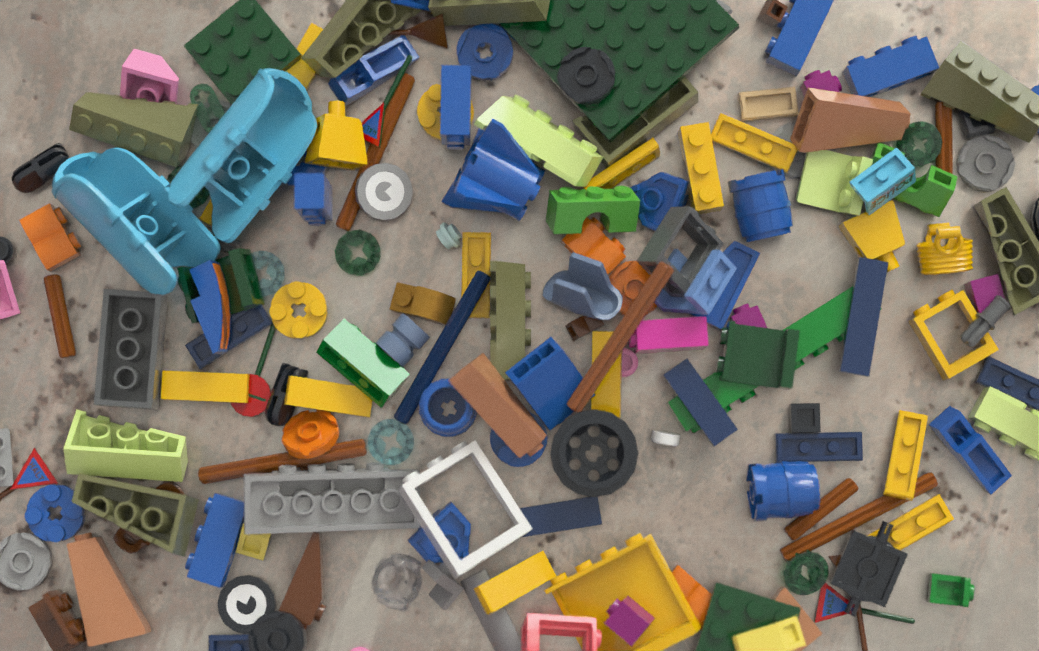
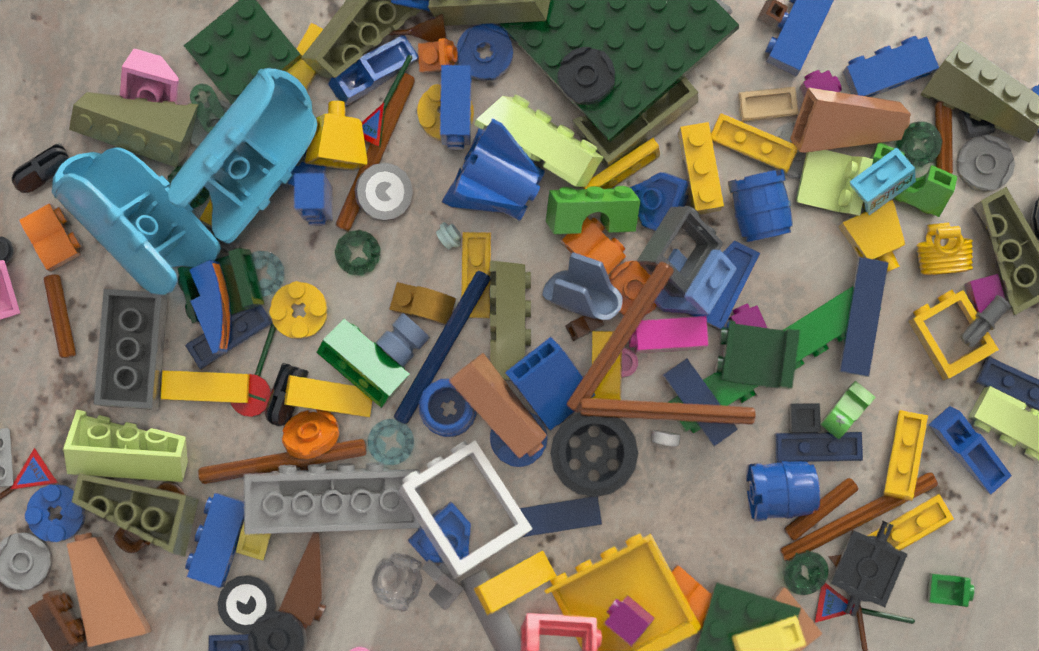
(435, 54): none -> orange bracket
(667, 411): none -> dark orange axle
(847, 409): none -> bright green leg

